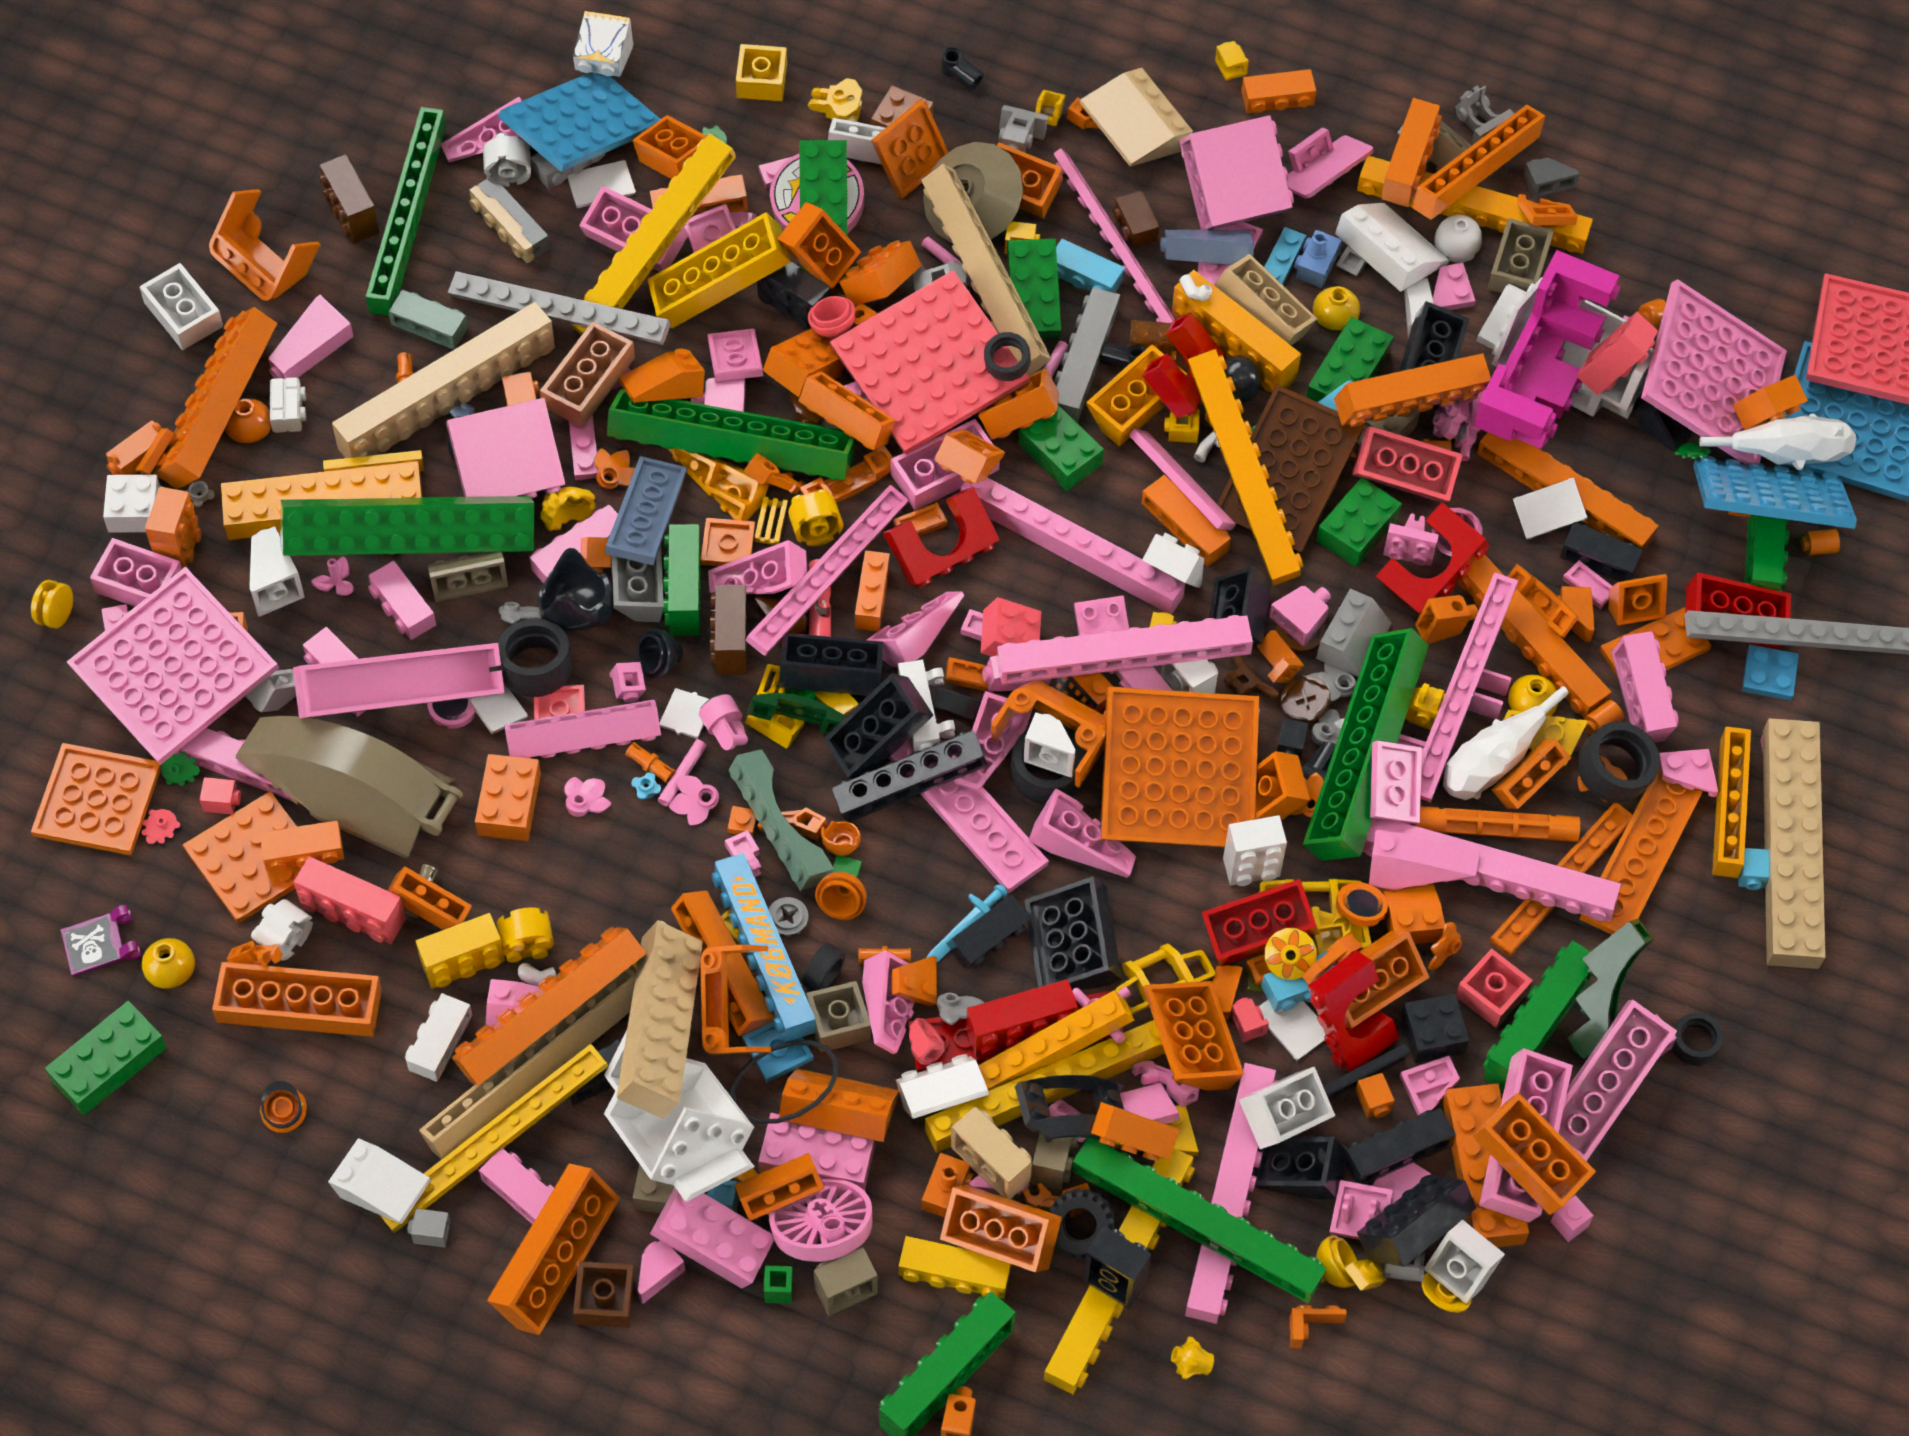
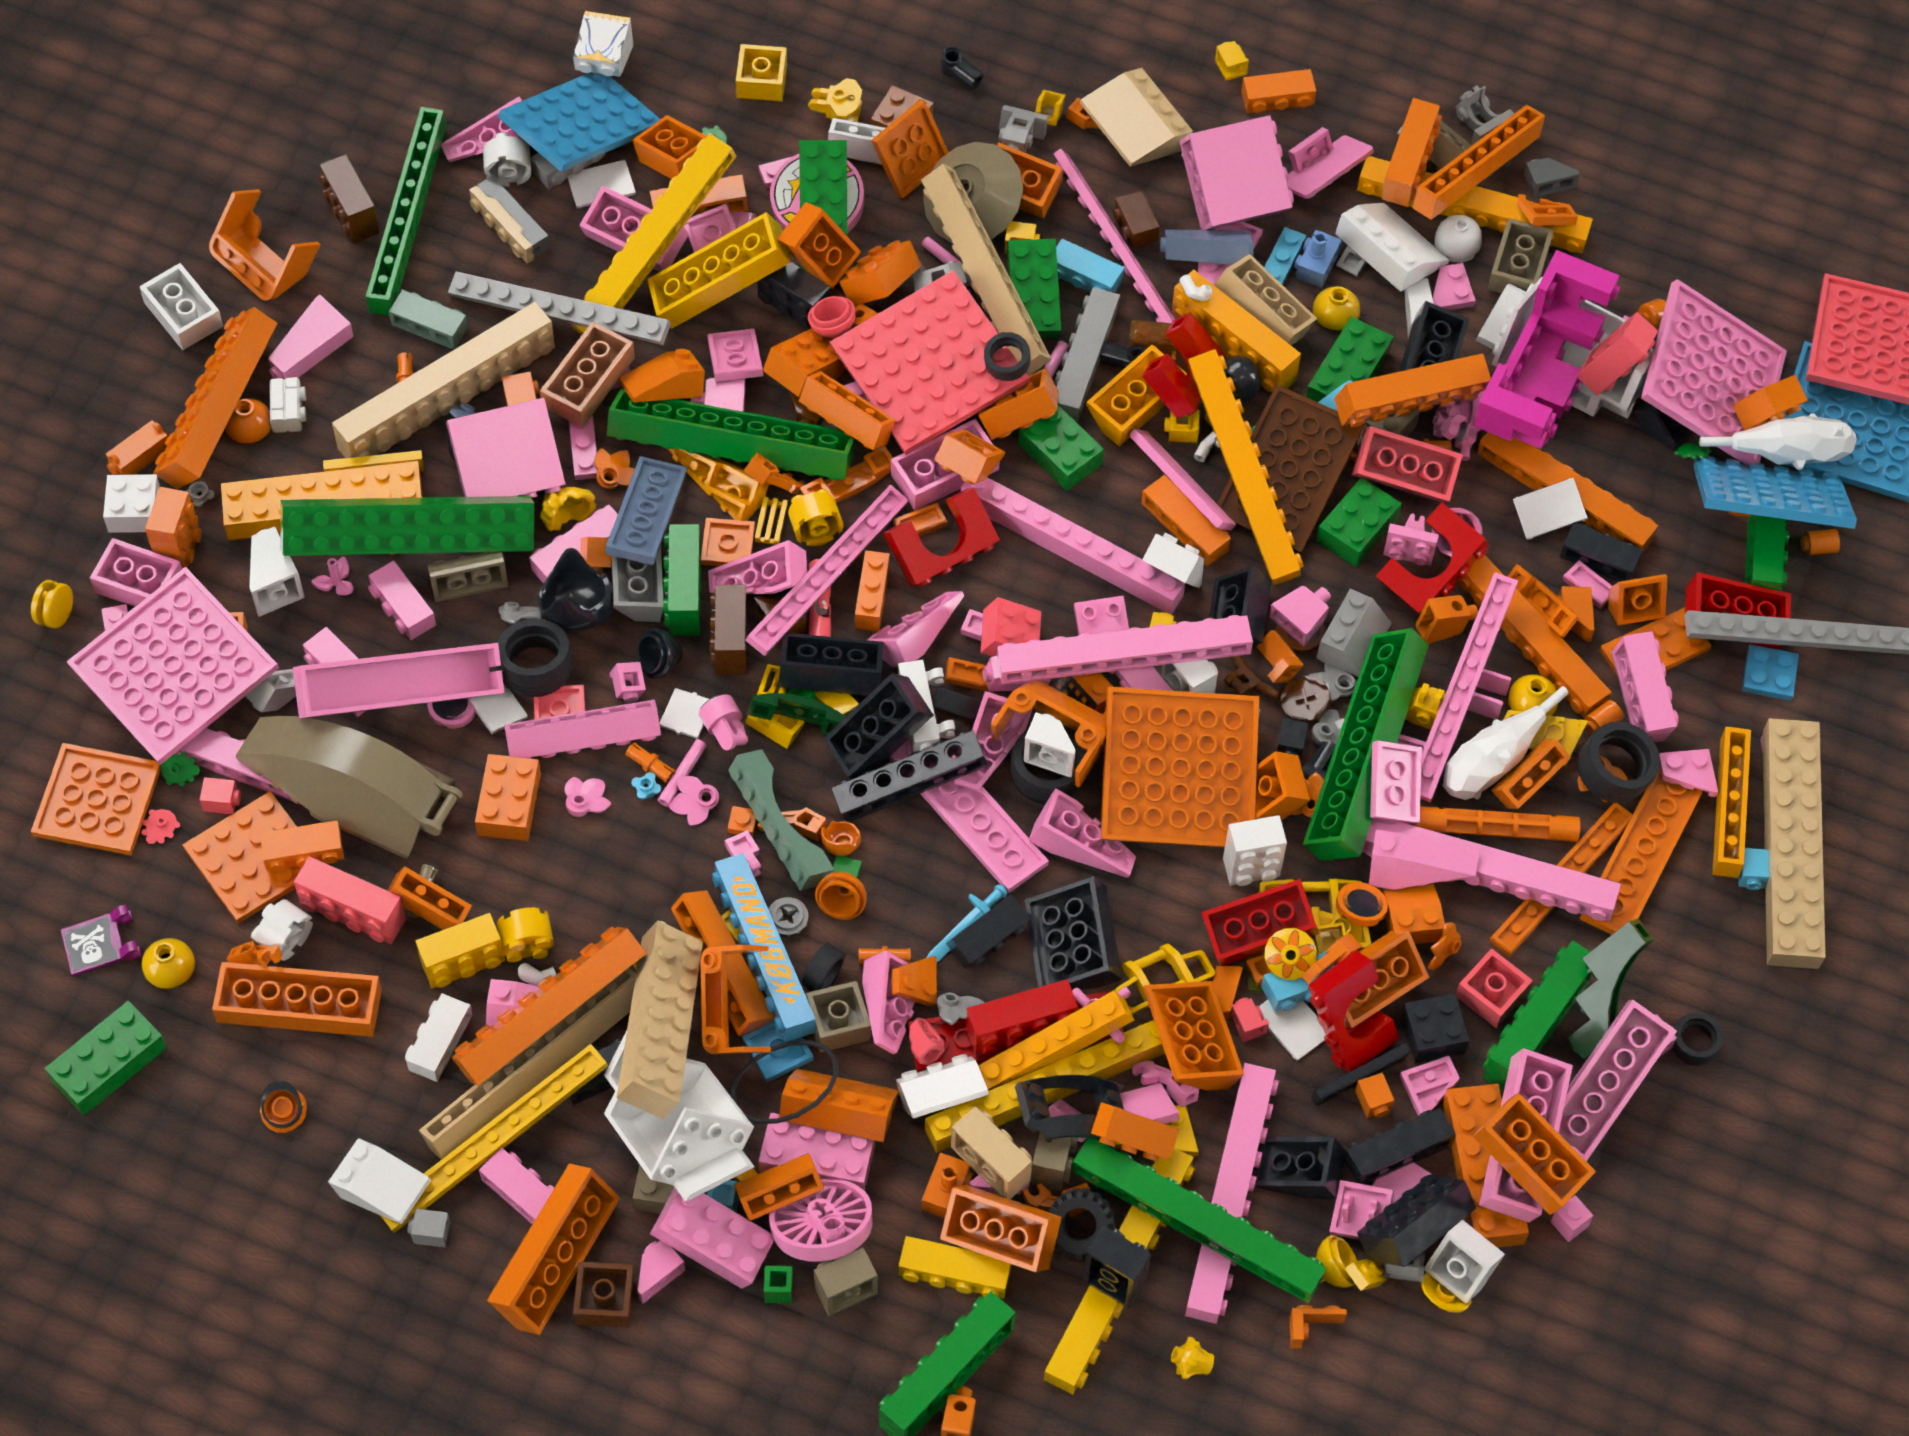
(155, 451): orange tile -> none
(1287, 1107): white brick -> none

